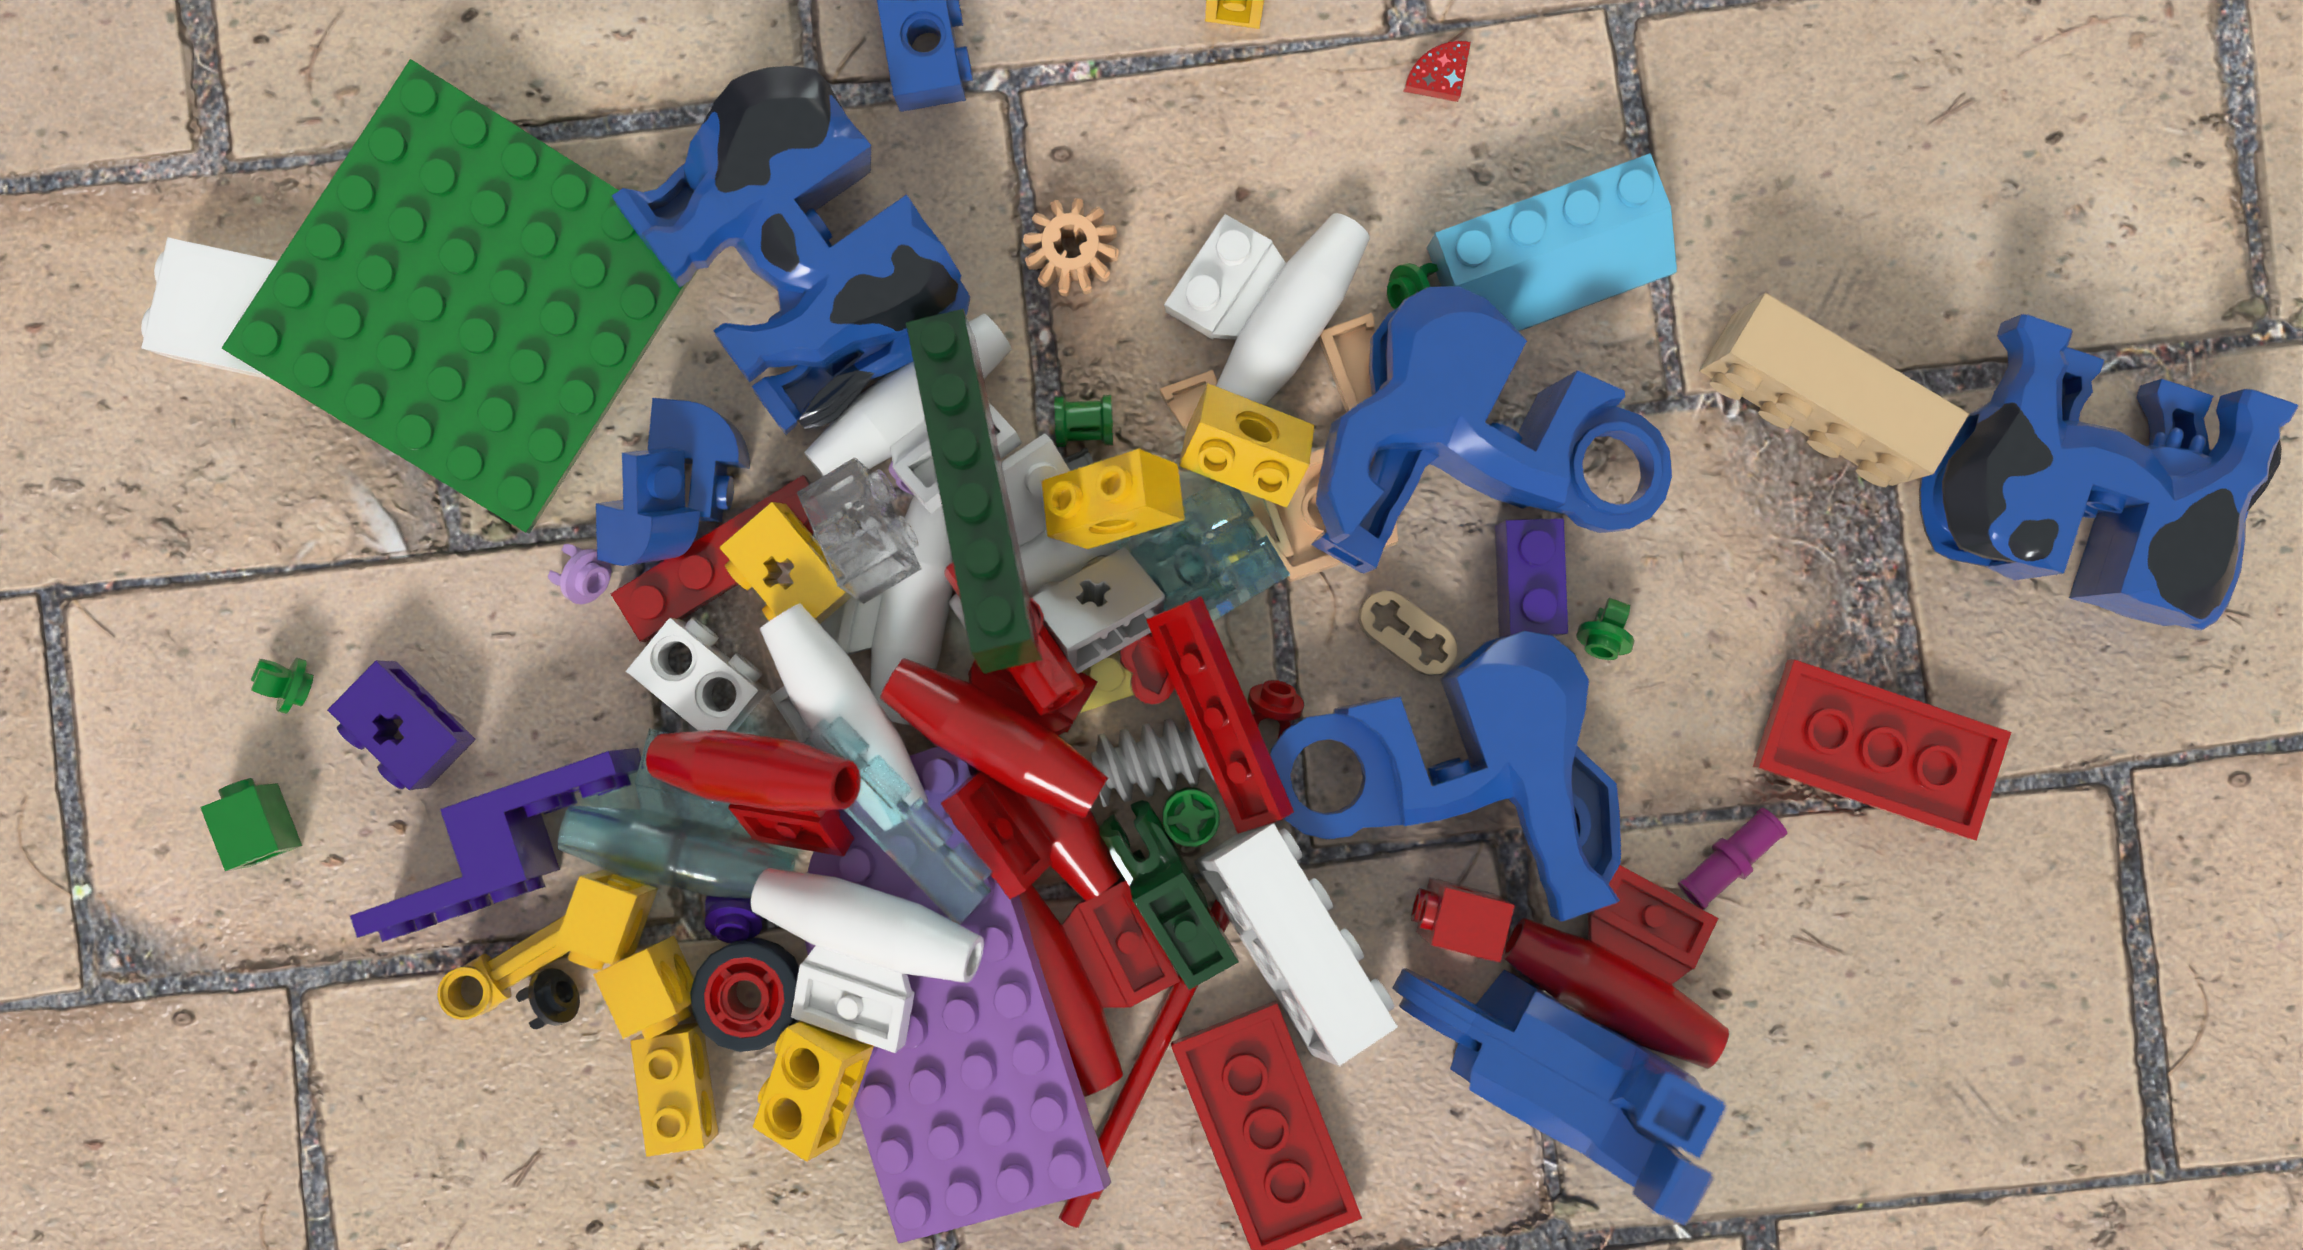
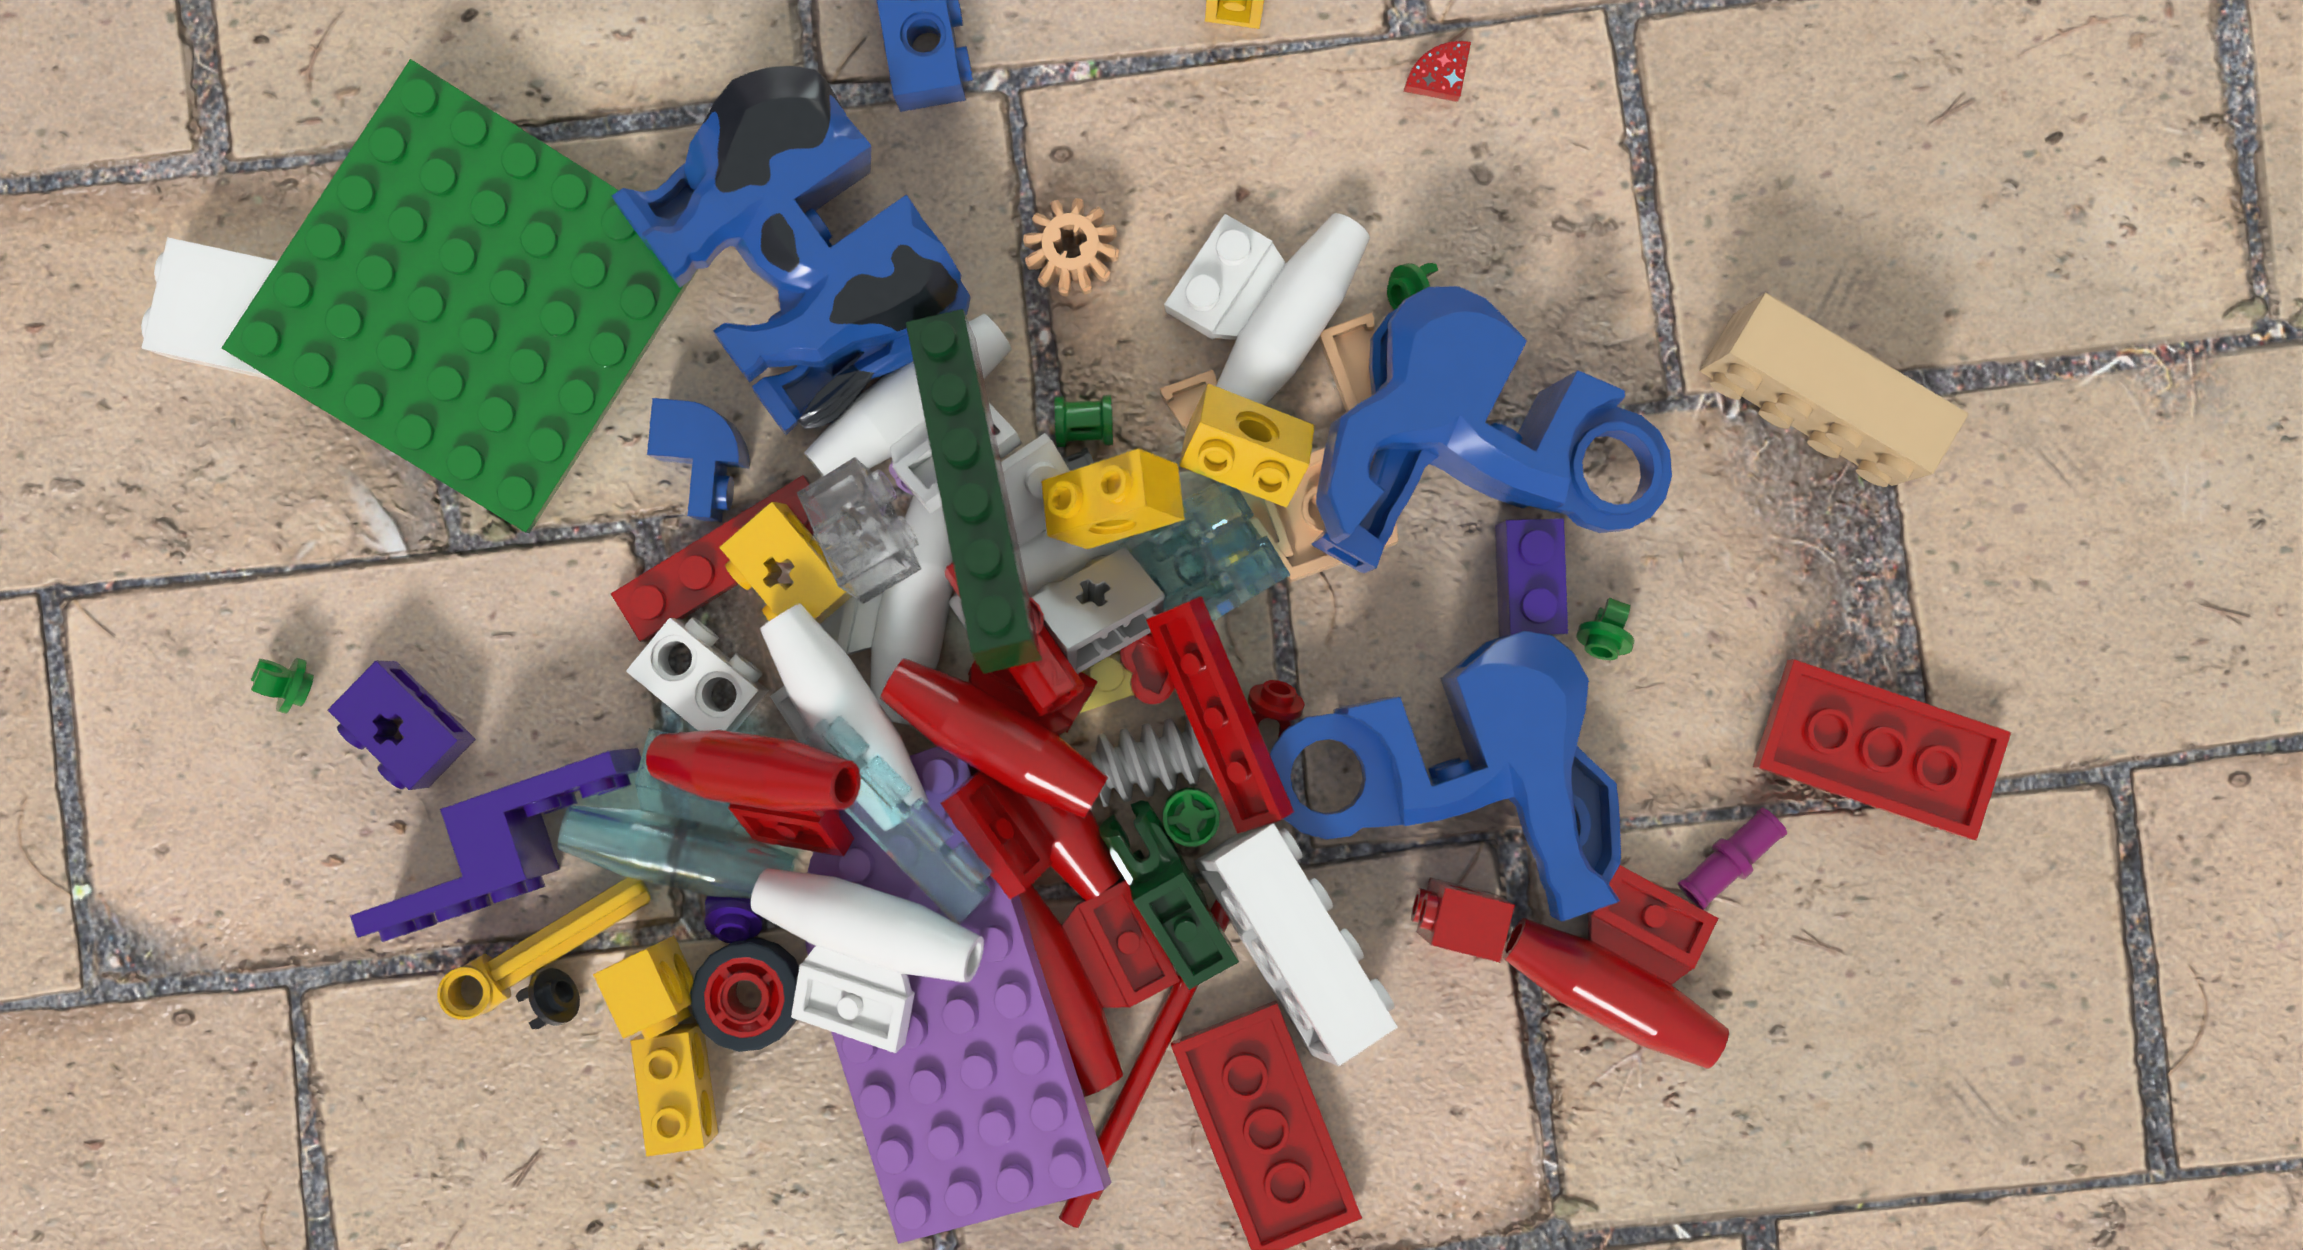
(250, 824): green brick -> none
(583, 575): lavender plate -> none
(605, 919): yellow brick -> none
(652, 516): blue brick -> none
(811, 1089): yellow brick -> none
(1415, 621): tan beam -> none
(1564, 245): medium azure slope -> none
(1578, 1085): blue animal -> none
(2163, 513): blue animal -> none

